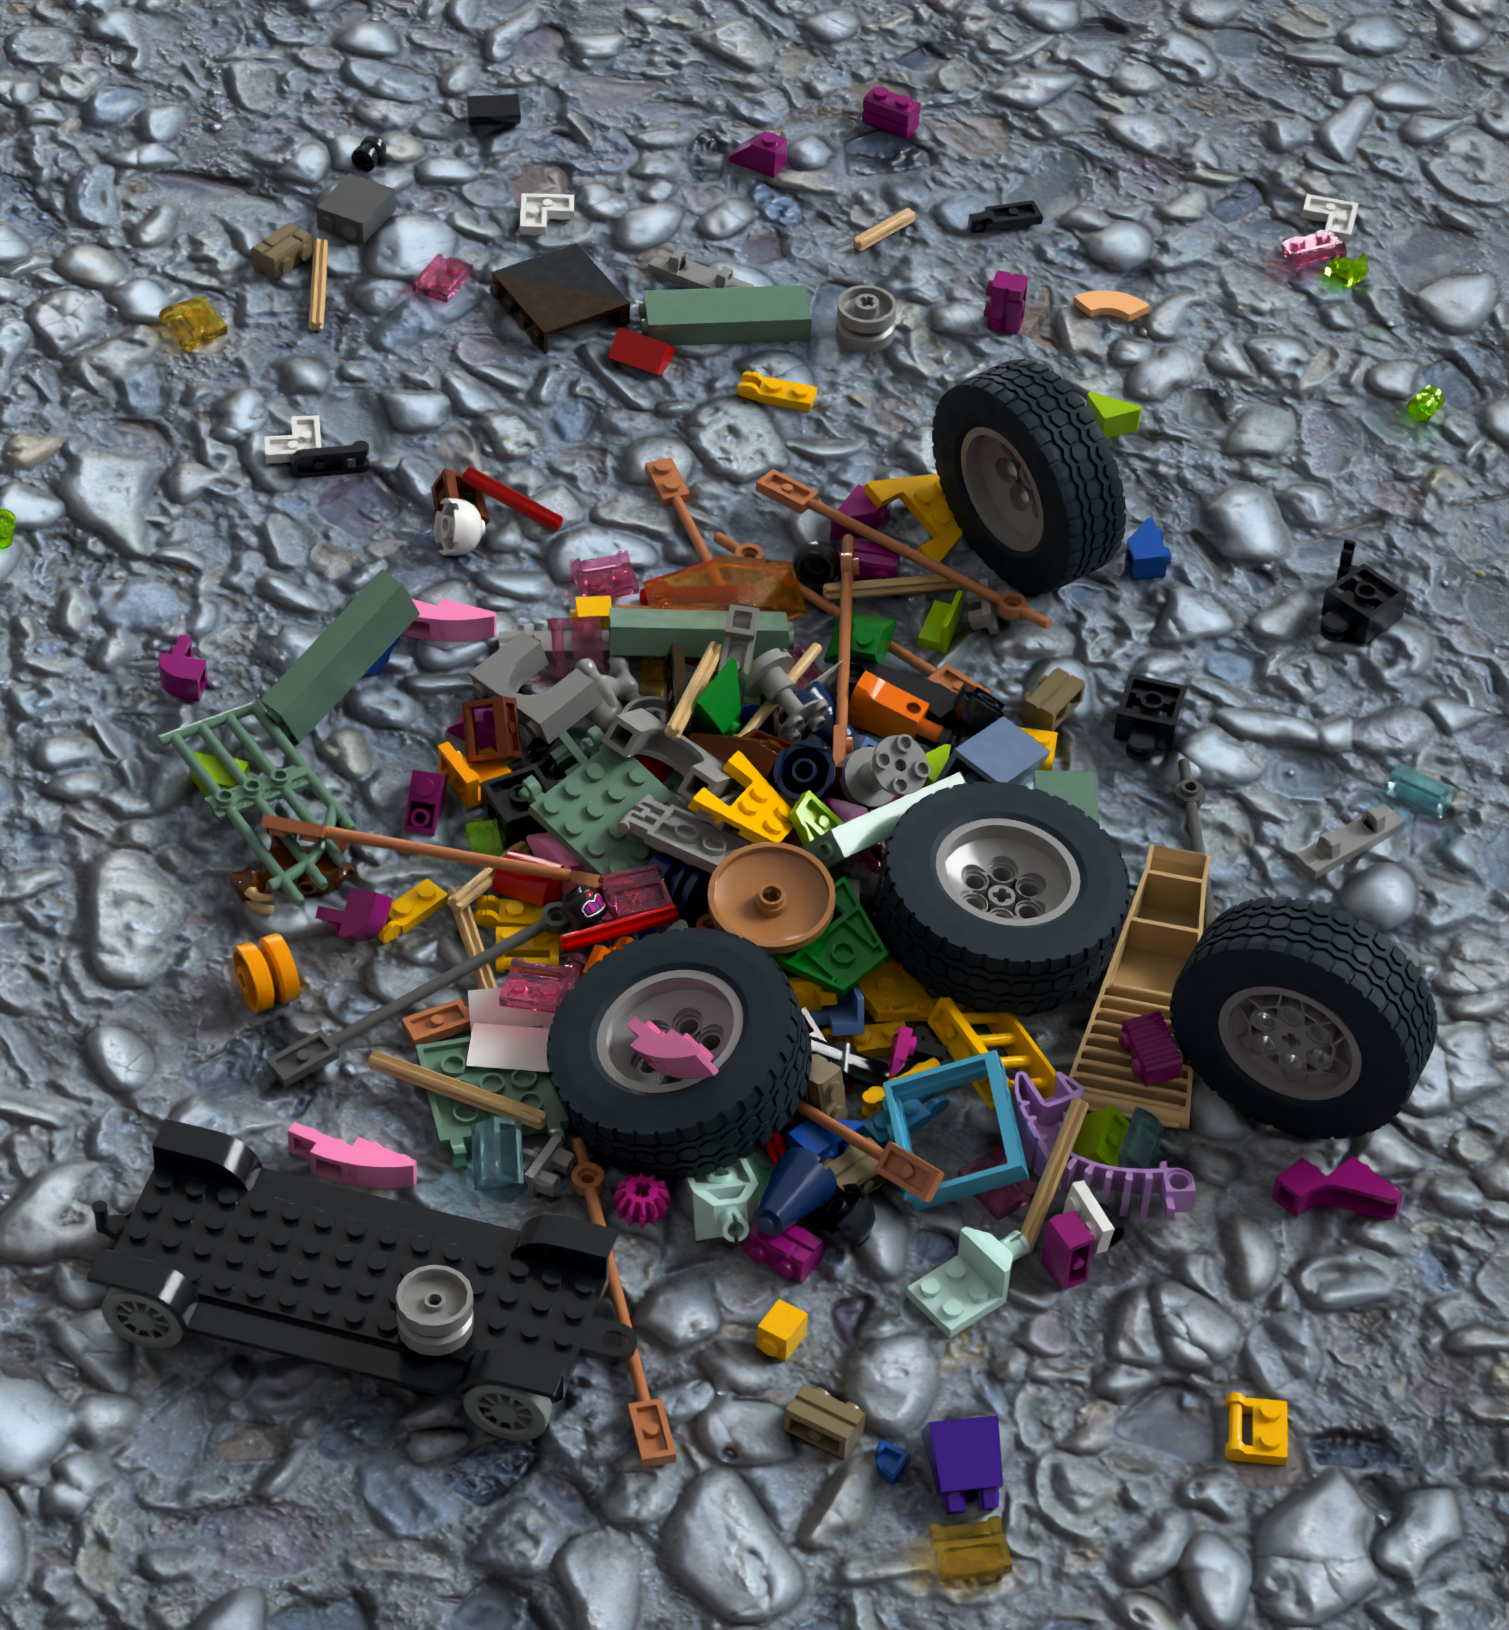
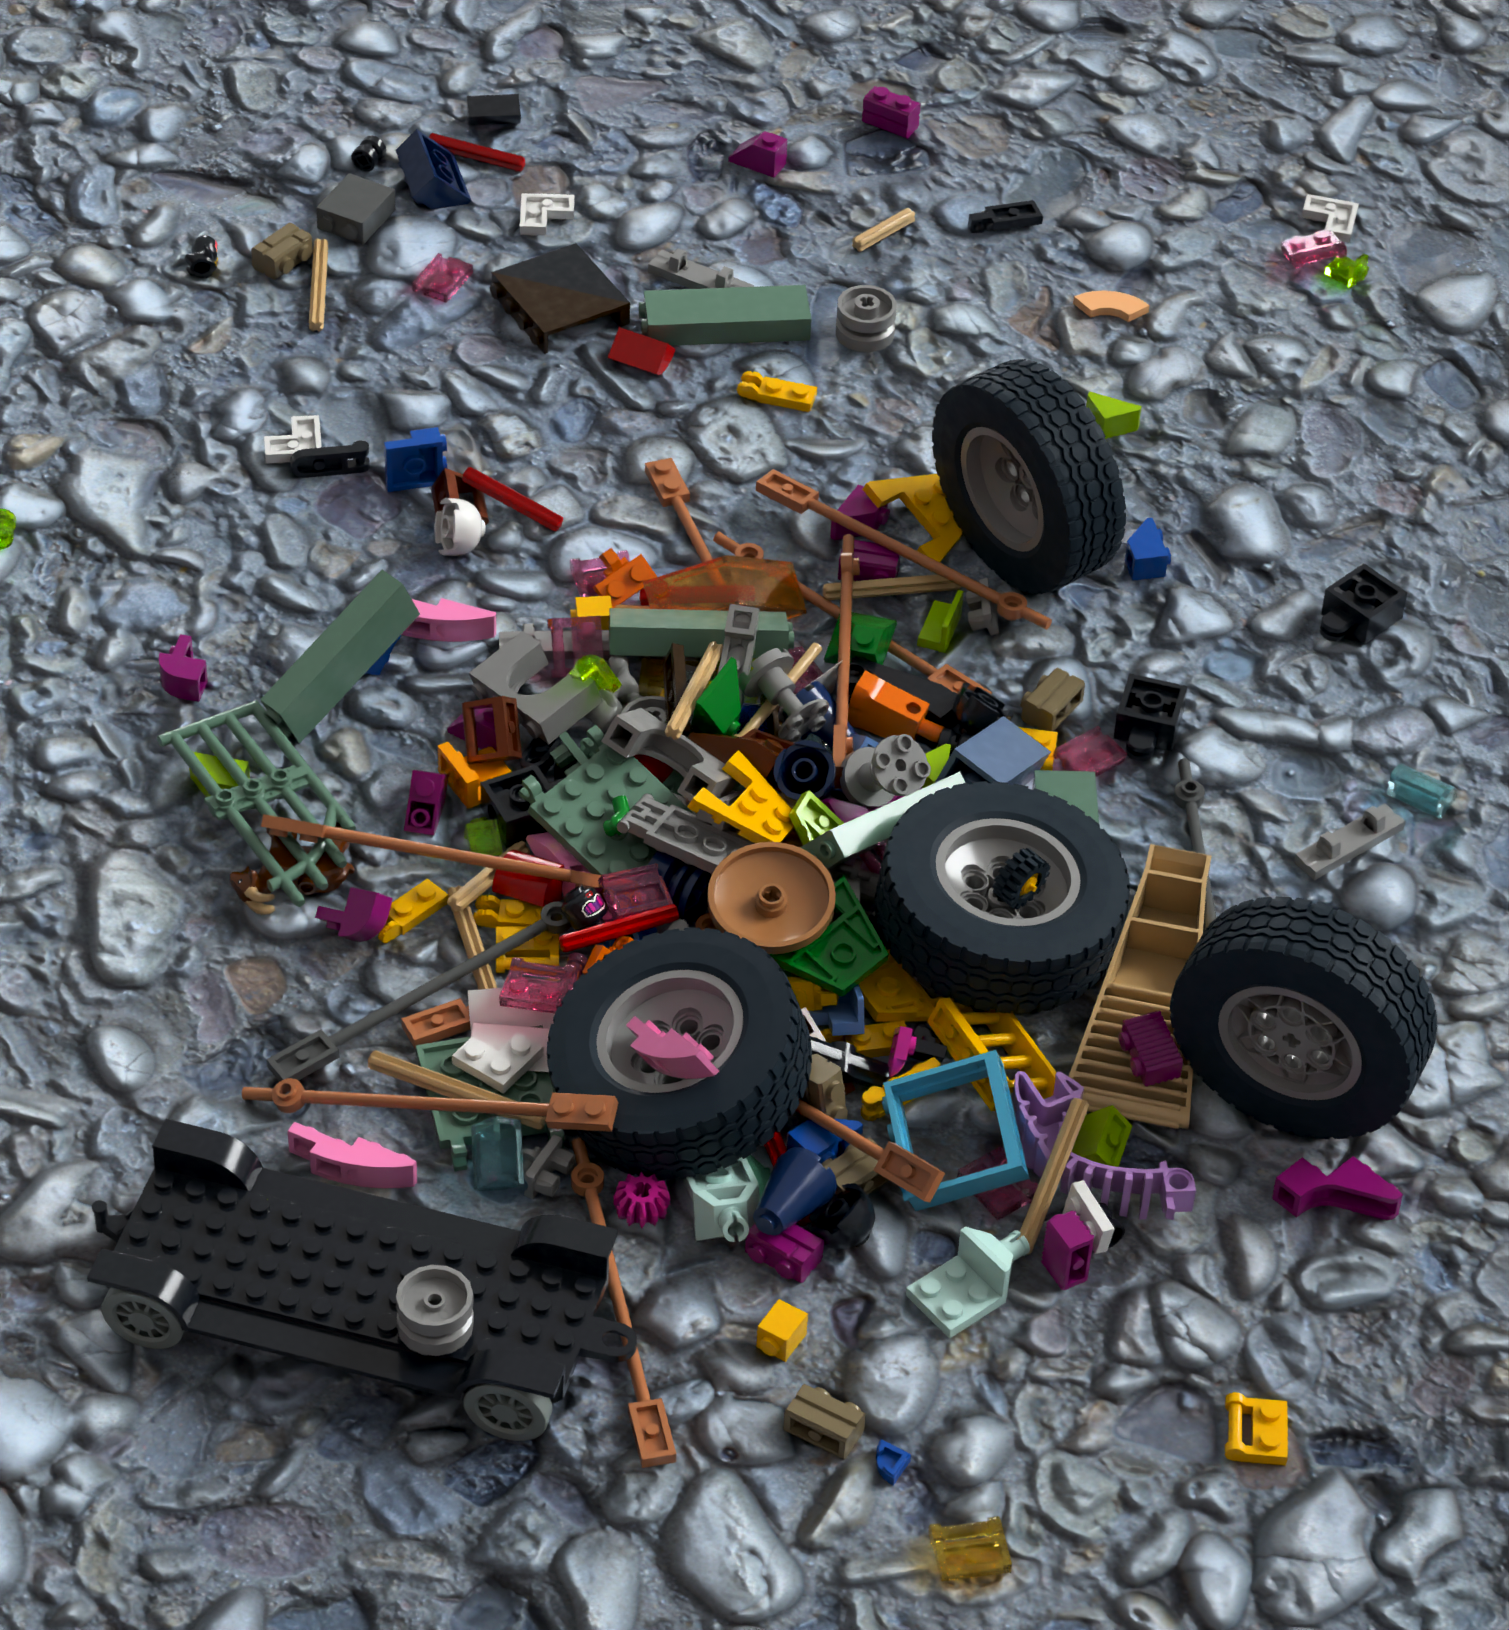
(200, 317): clear yellow plate -> none
(203, 257): none -> black animal
(266, 972): light orange wheel -> none
(415, 460): none -> blue plate
(431, 173): none -> dark blue slope
(480, 153): none -> red axle
(501, 1067): none -> white plate
(562, 1112): none -> nougat bar
(596, 669): none -> clear neon green bracket
(620, 808): none -> green arm
(622, 577): none -> orange hinge
(816, 563): black piece -> none
(916, 1116): dark azure hinge -> none
(965, 1461): dark purple hips -> none
(1007, 302): magenta brick -> none
(1021, 878): none -> black wheel
(1090, 753): none -> clear pink plate
(1141, 1141): clear light blue brick -> none
(1346, 559): black plate -> none
(1426, 403): clear neon green wheel -> none

